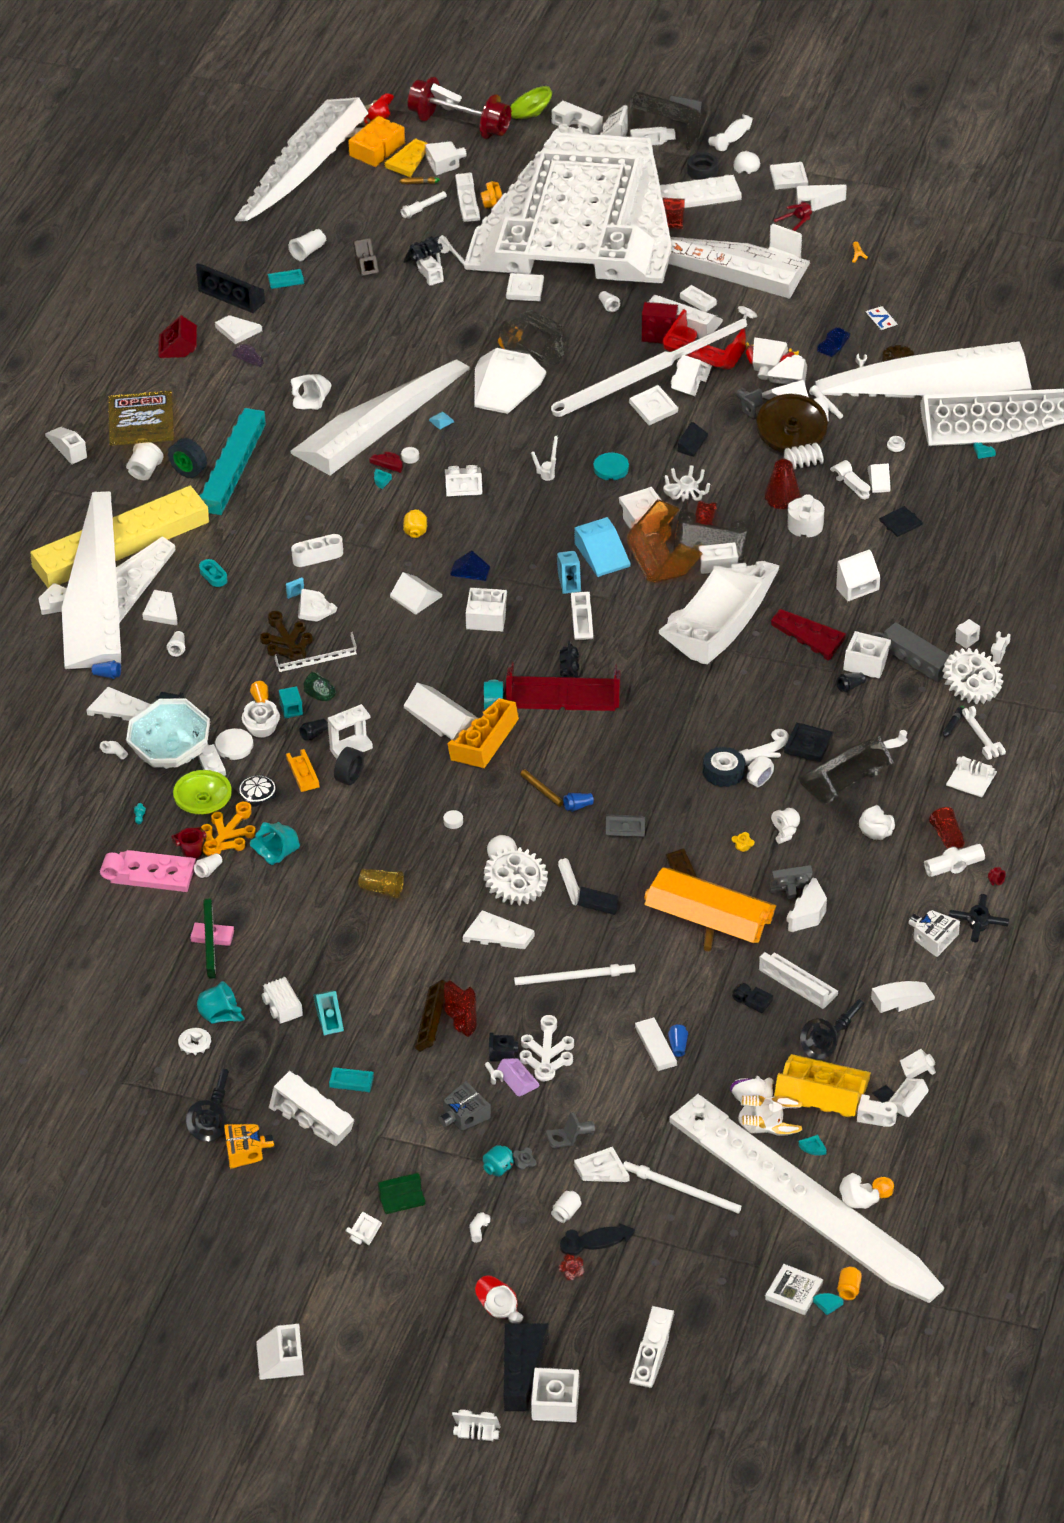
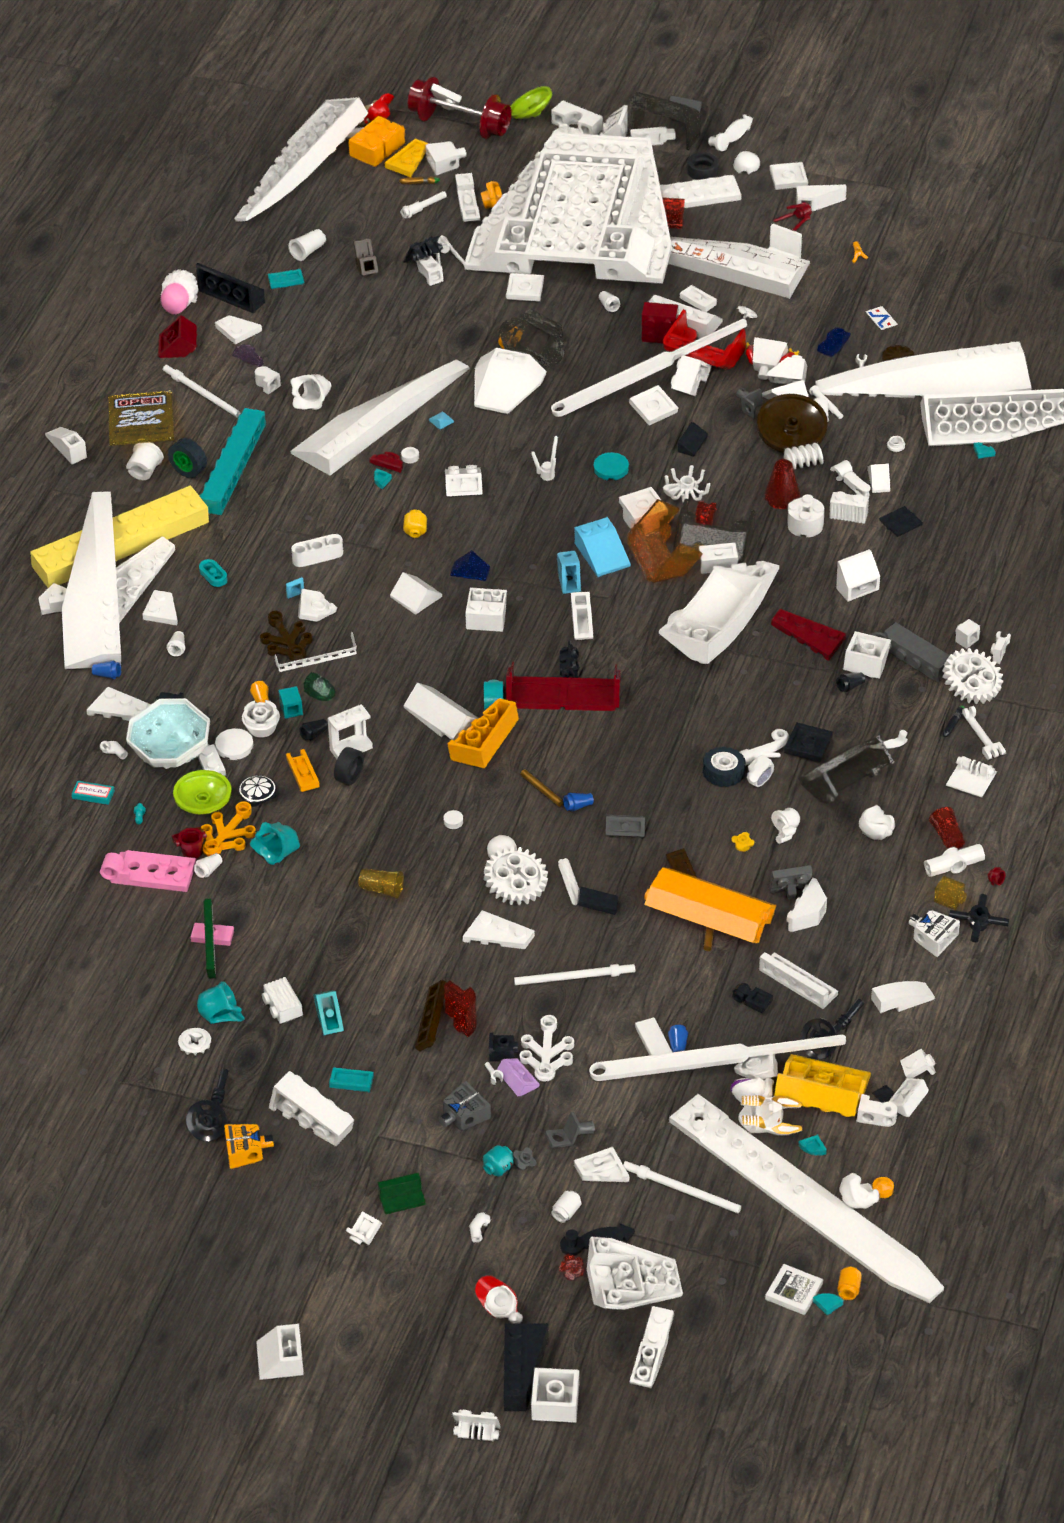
(93, 792): none -> tile
(178, 291): none -> hair
(179, 376): none -> white bar
(265, 378): none -> white leg
(629, 1276): none -> white wedge
(703, 1057): none -> white piece
(762, 1066): none -> white plate
(849, 507): none -> white brick
(950, 893): none -> clear yellow brick

